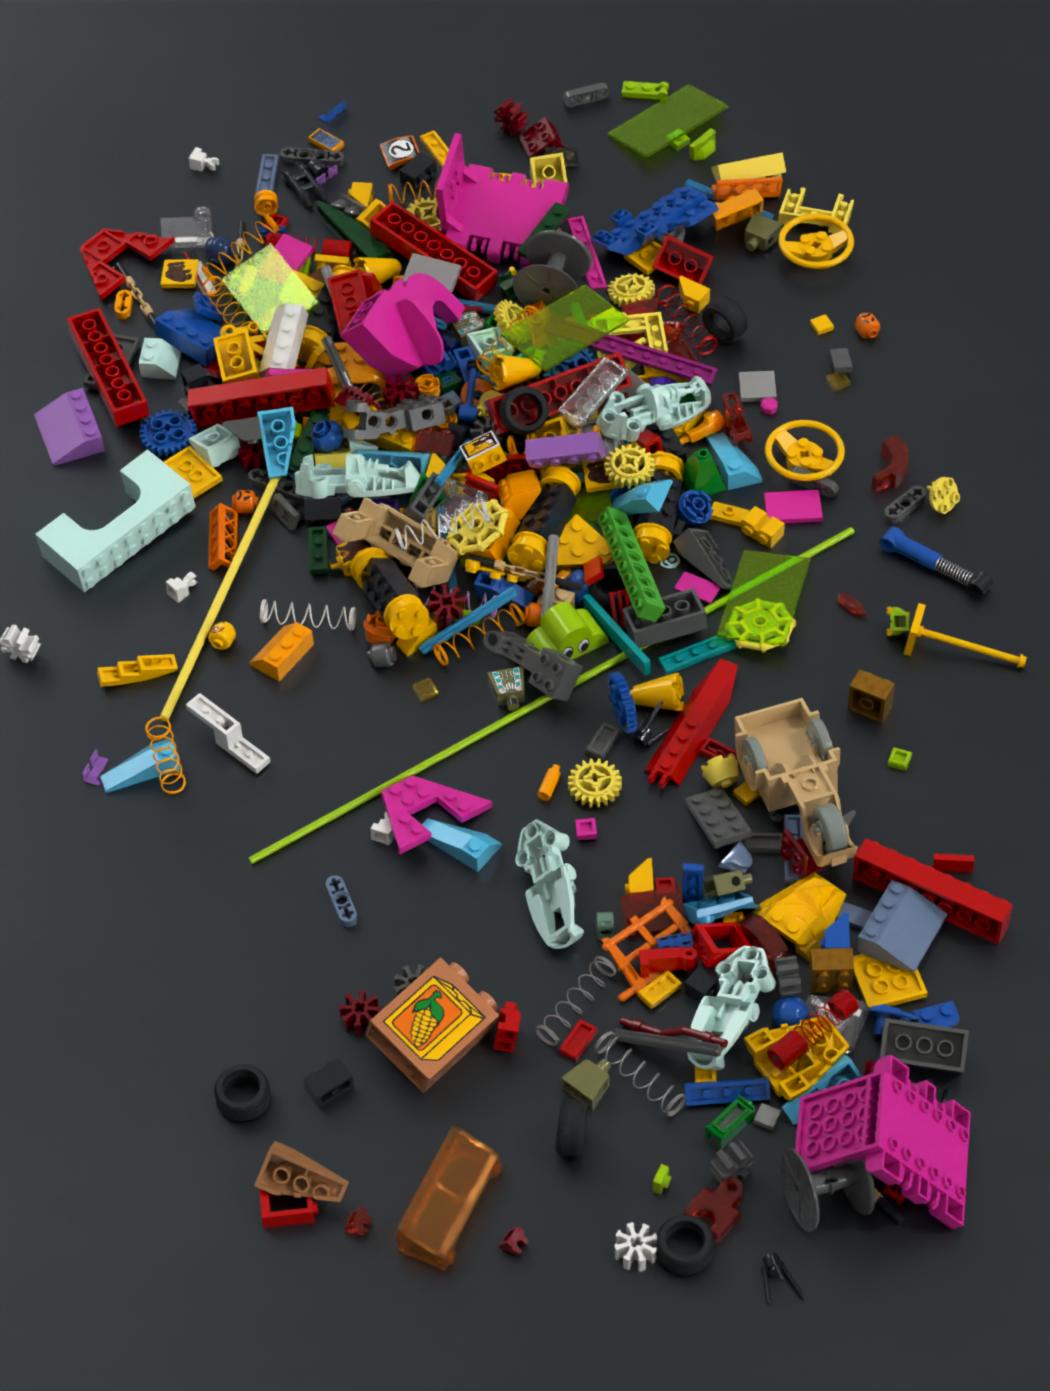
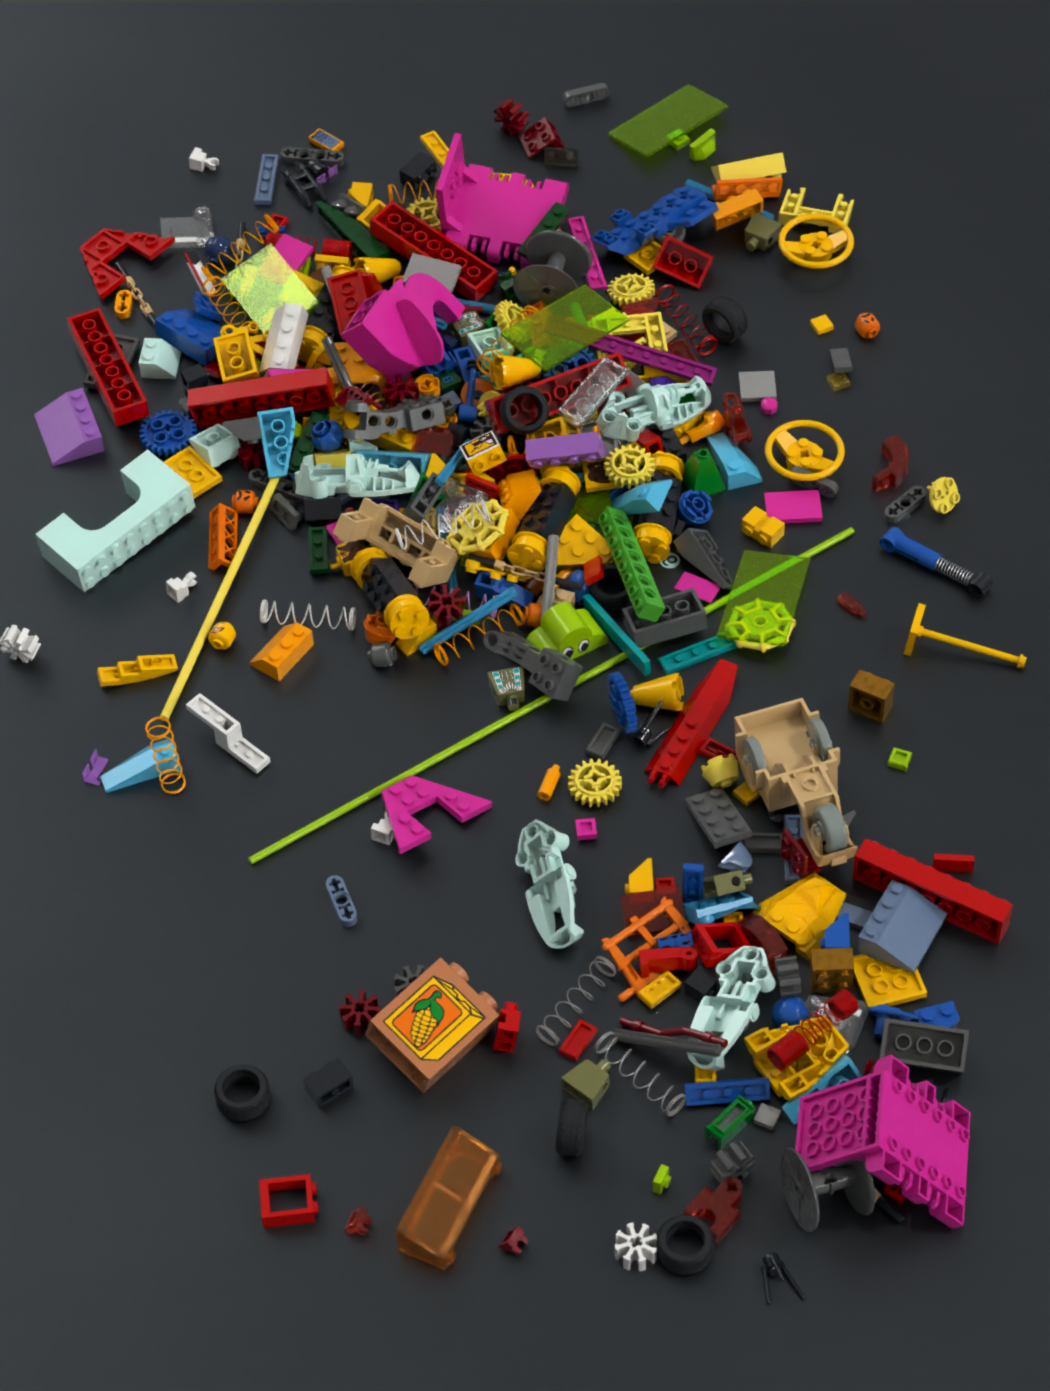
(180, 273): yellow tile -> none
(265, 202): light orange wheel -> none
(295, 1174): medium nougat wedge -> none
(337, 109): blue piece -> none
(399, 151): slope -> none
(425, 689): clear yellow tile -> none
(463, 844): medium azure wedge -> none
(547, 167): light yellow slope -> none
(604, 922): sand green leg -> none
(620, 604): red tile -> none
(645, 90): lime plate -> none
(672, 330): clear red tile -> none
(693, 294): yellow slope -> none
(728, 513): yellow plate -> none
(900, 621): lime piece -> none

